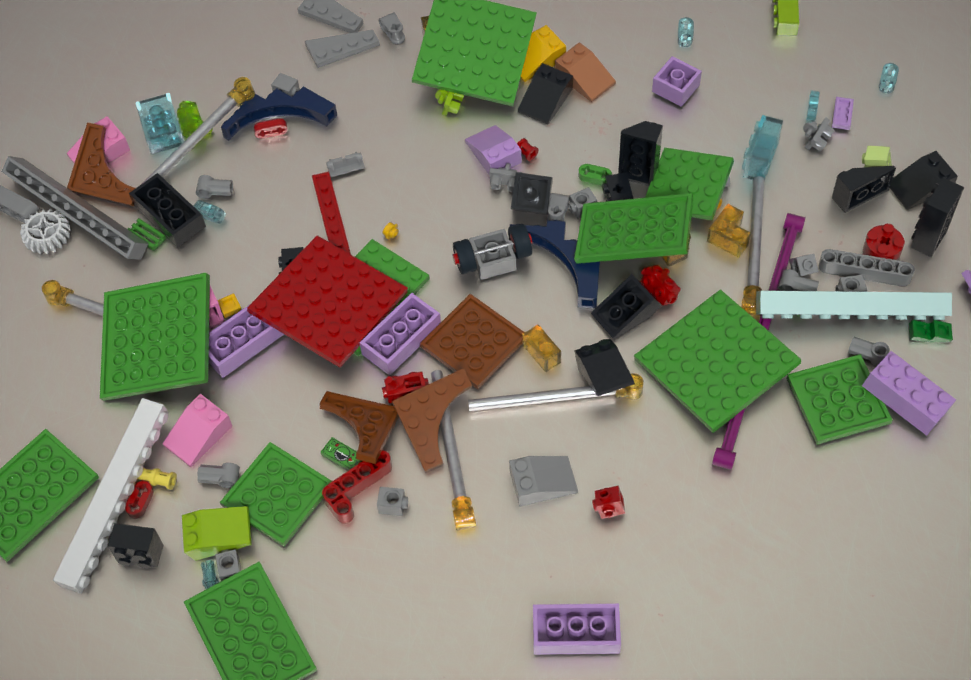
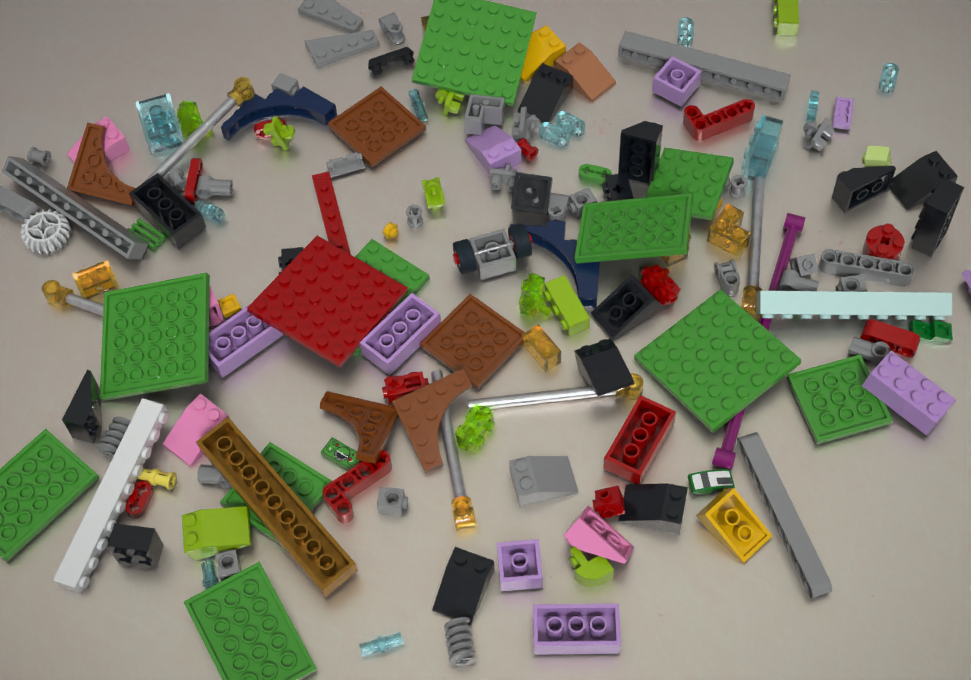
(42, 157): none -> light grey bush
(84, 414): none -> black slope
(95, 280): none -> clear yellow brick
(113, 437): none -> light grey piece
(177, 179): none -> light grey bush
(194, 173): none -> red beam
(277, 507): none -> pearl gold brick
(280, 133): none -> lime hips
(376, 126): none -> dark orange plate
(381, 644): none -> clear light blue pin
(401, 54): none -> black piece
(416, 214): none -> light grey bush
(418, 105): none -> clear light blue pin
(433, 194): none -> lime hips
(458, 642): none -> light grey piece
(463, 585): none -> black slope
(470, 433): none -> clear neon green brick
(483, 111): none -> light grey brick
(519, 565): none -> lavender brick
(526, 124): none -> light grey hips
(532, 296): none -> clear neon green brick
(554, 134): none -> clear light blue beam
(566, 305): none -> lime brick
(570, 122): none -> clear light blue beam
(592, 572): none -> lime brick
(597, 537): none -> bright pink slope
(639, 440): none -> red brick
(654, 506): none -> black slope
(711, 480): none -> slope
(713, 67): none -> light grey brick
(718, 121): none -> red beam
(728, 277): none -> light grey piece
(734, 524): none -> yellow slope
(738, 186): none -> light grey bush
(784, 515): none -> light grey beam
(898, 339): none -> red beam

